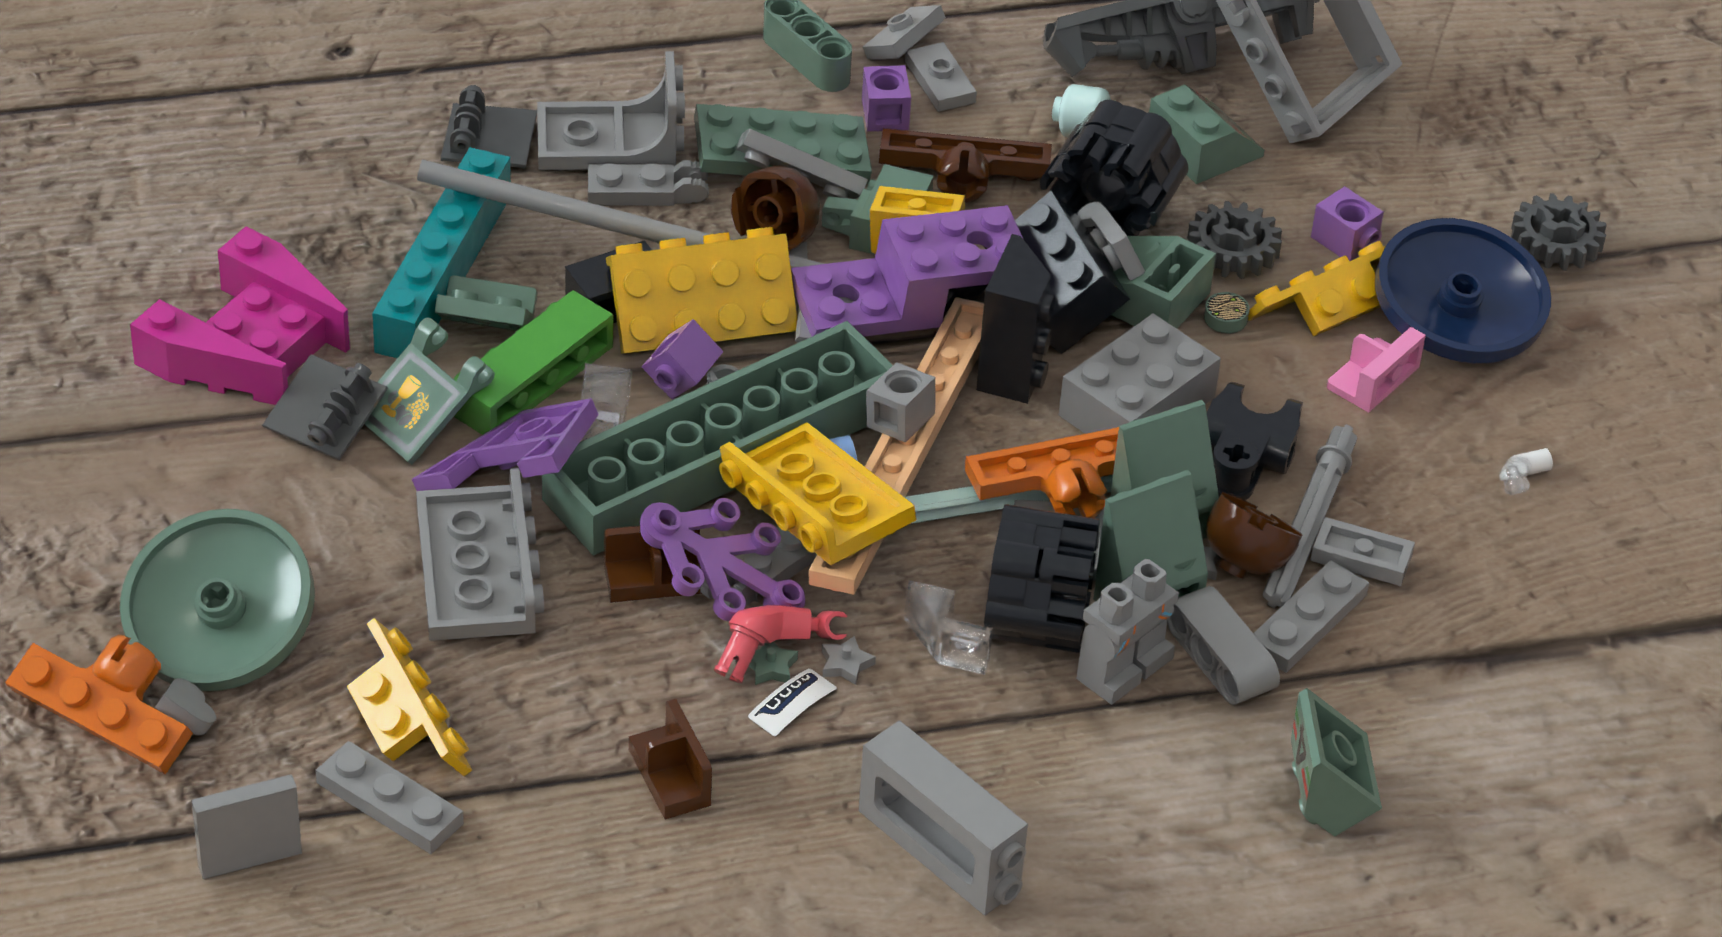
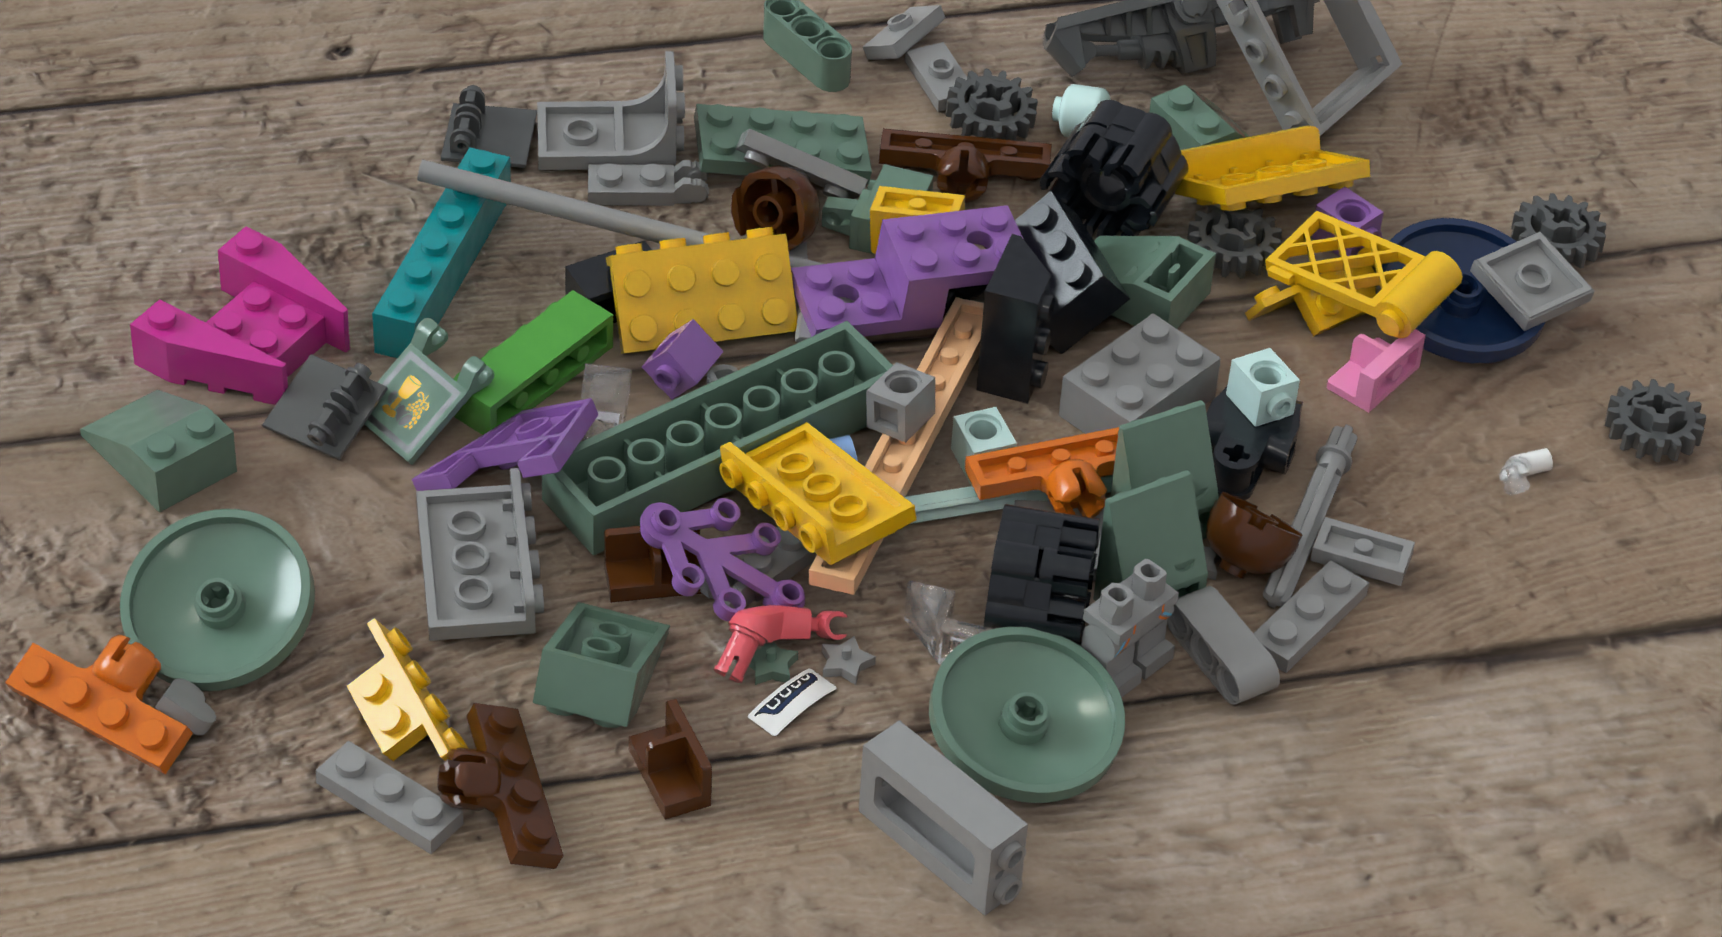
(165, 447): none -> sand green slope
(247, 826): light grey tile -> none
(487, 303): sand green bracket -> none
(505, 782): none -> reddish brown plate
(599, 665): none -> sand green slope
(886, 98): medium lavender brick -> none
(979, 433): none -> light aqua brick
(991, 106): none -> dark grey gear
(1027, 714): none -> sand green dish
(1111, 240): light grey hinge -> none
(1226, 312): tile -> none
(1262, 387): none -> light aqua brick
(1266, 168): none -> yellow bracket
(1332, 766): sand green slope -> none
(1405, 293): none -> yellow piece
(1532, 281): none -> light grey tile
(1655, 420): none -> dark grey gear

